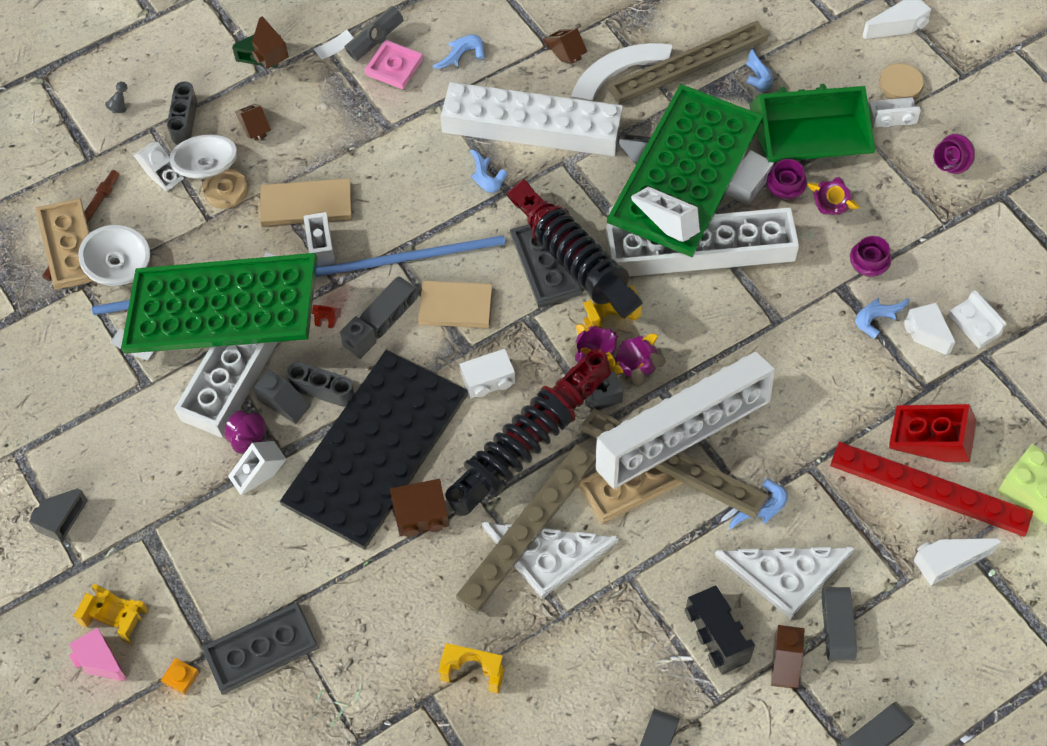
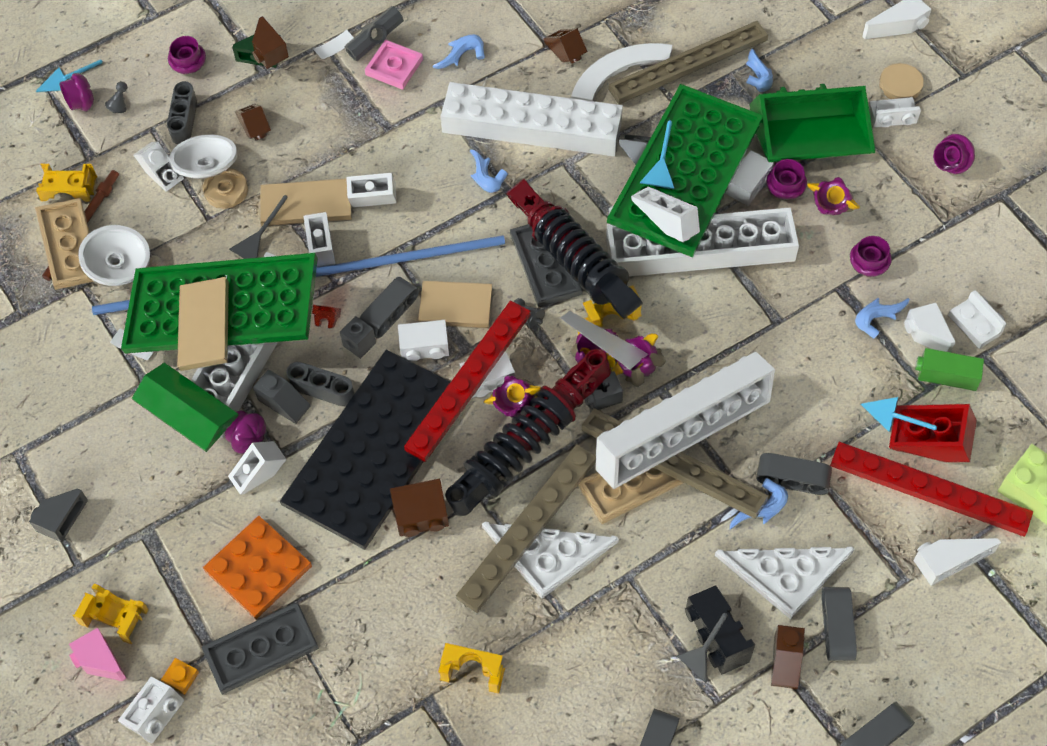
(52, 82): none -> medium azure piece
(75, 183): none -> yellow piece
(77, 92): none -> magenta piece
(151, 709): none -> white bracket
(184, 406): none -> green slope
(186, 55): none -> magenta piece
(203, 324): none -> tan tile
(250, 246): none -> dark grey piece
(257, 567): none -> orange plate
(371, 190): none -> white brick
(423, 340): none -> white brick
(467, 381): none -> red plate
(513, 395): none -> magenta hair
(536, 314): none -> dark grey piece
(613, 345): none -> white sticker
(659, 174): none -> medium azure piece
(697, 658): none -> dark grey piece
(795, 473): none -> dark grey beam
(884, 413): none -> medium azure piece
(950, 369): none -> bright green brick

